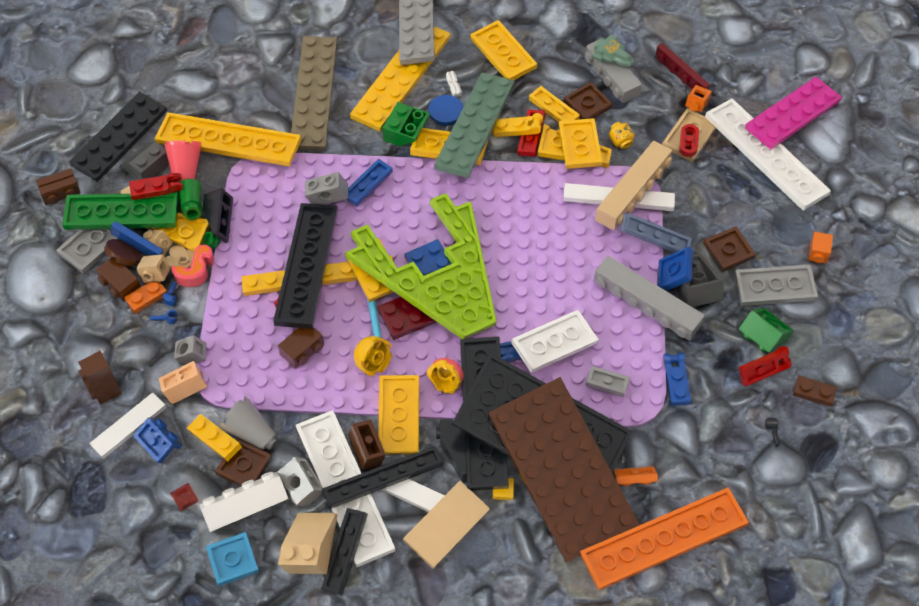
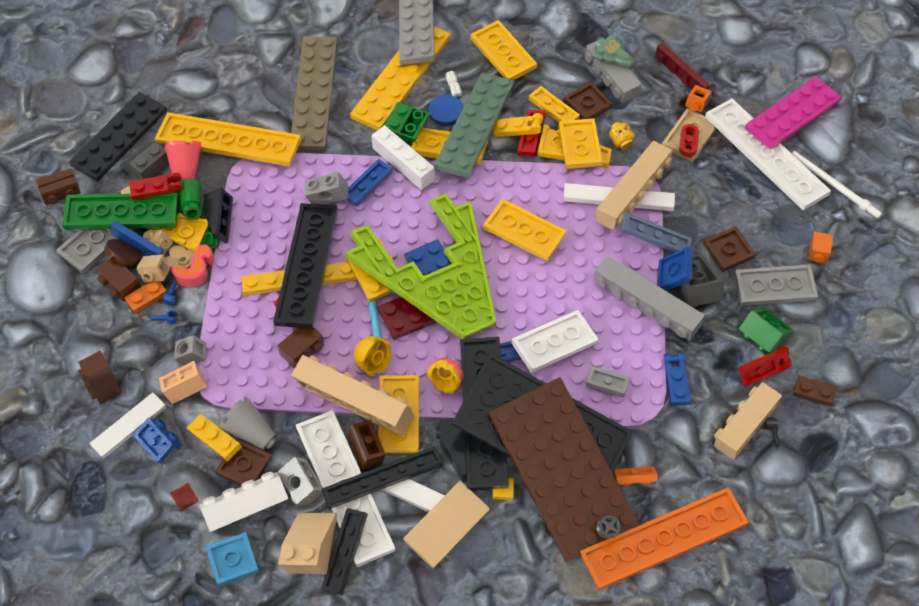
(353, 395): none -> tan brick
(403, 157): none -> white brick
(524, 230): none -> yellow plate
(610, 523): none -> dark grey wheel
(747, 420): none -> tan brick
(864, 204): none -> white bar

